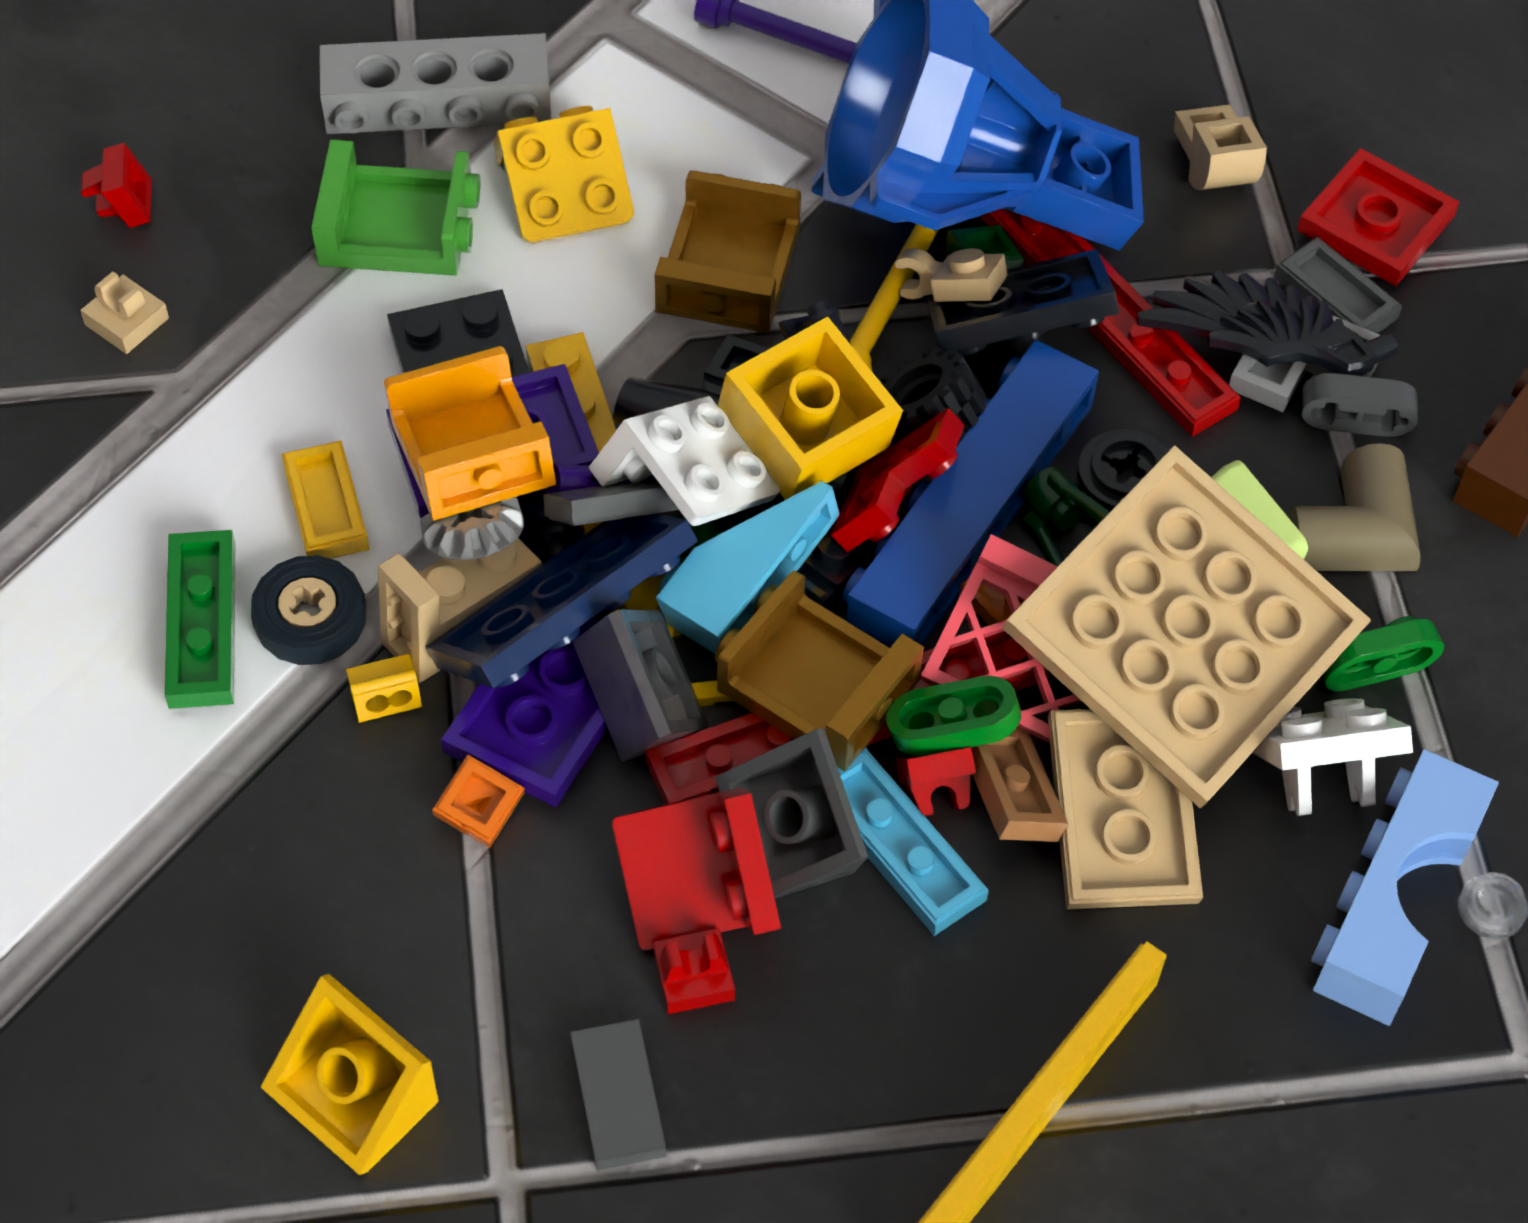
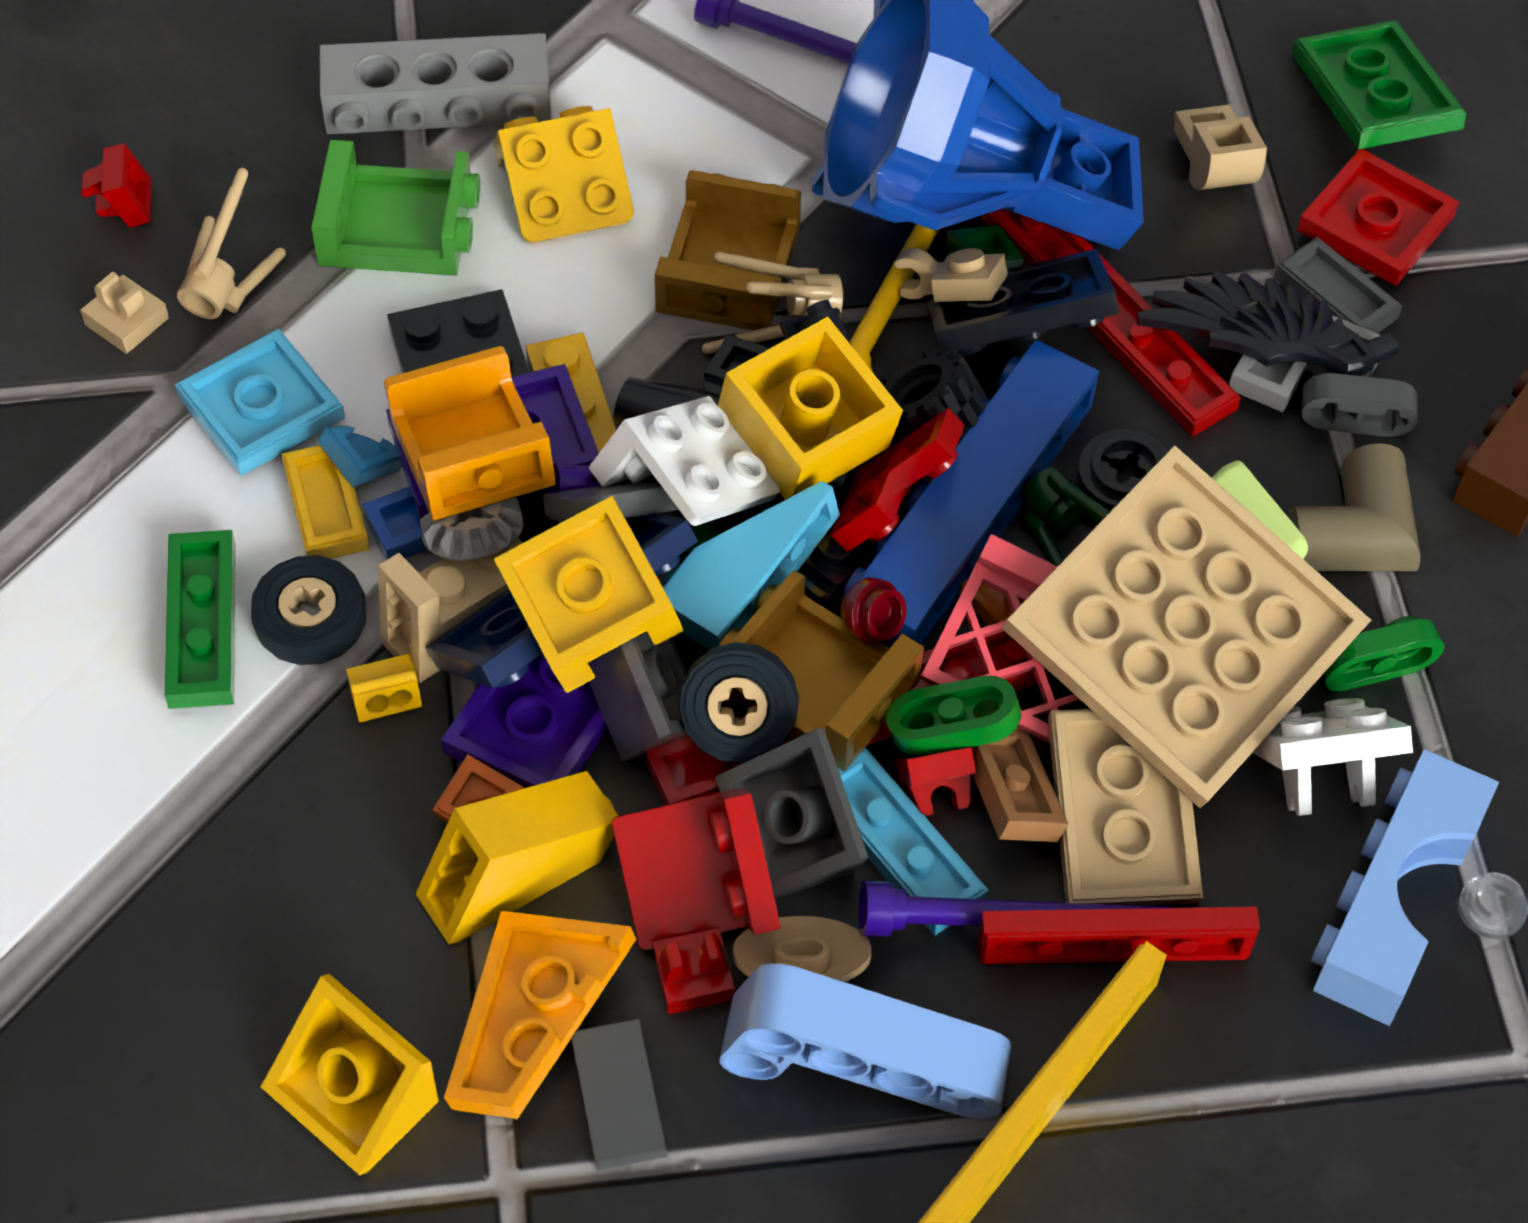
(210, 280): none -> tan plant
(260, 402): none -> medium azure plate
(358, 456): none -> dark azure tile
(395, 524): none -> blue plate
(513, 852): none -> yellow slope
(529, 1005): none -> light orange wing
(587, 591): none -> yellow panel
(762, 678): none -> black bush
(801, 291): none -> tan plant
(806, 943): none -> tan dish
(864, 1038): none -> light blue beam
(873, 610): none -> dark red plate
(889, 909): none -> dark purple piece
(1116, 934): none -> red tile
(1378, 84): none -> green tile

